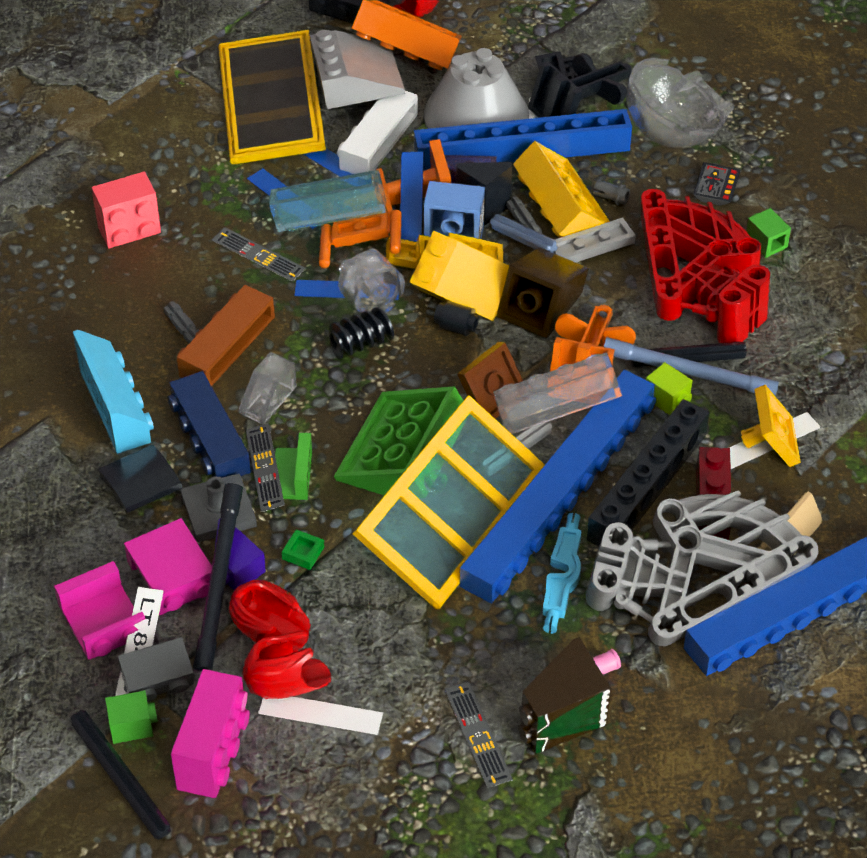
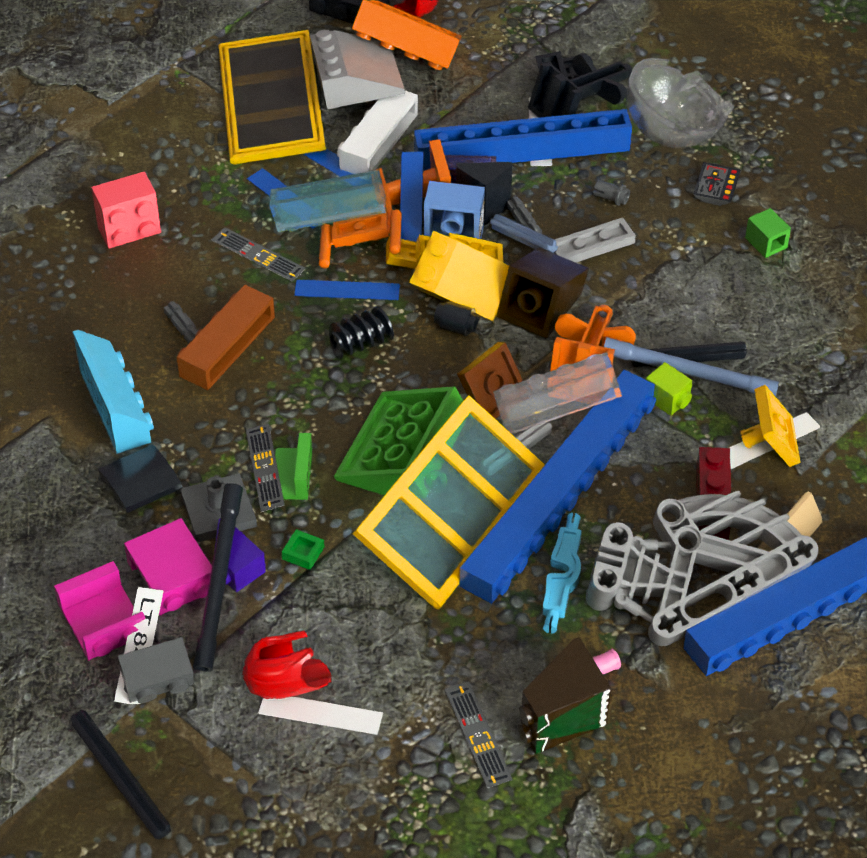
(130, 716): bright green brick -> none
(208, 426): dark blue brick -> none
(210, 734): dark pink brick -> none
(267, 611): red hair -> none
(268, 388): clear slope -> none
(370, 281): clear brick -> none
(475, 92): light grey cone -> none
(558, 191): yellow slope -> none
(650, 470): black brick -> none
(721, 270): red beam -> none

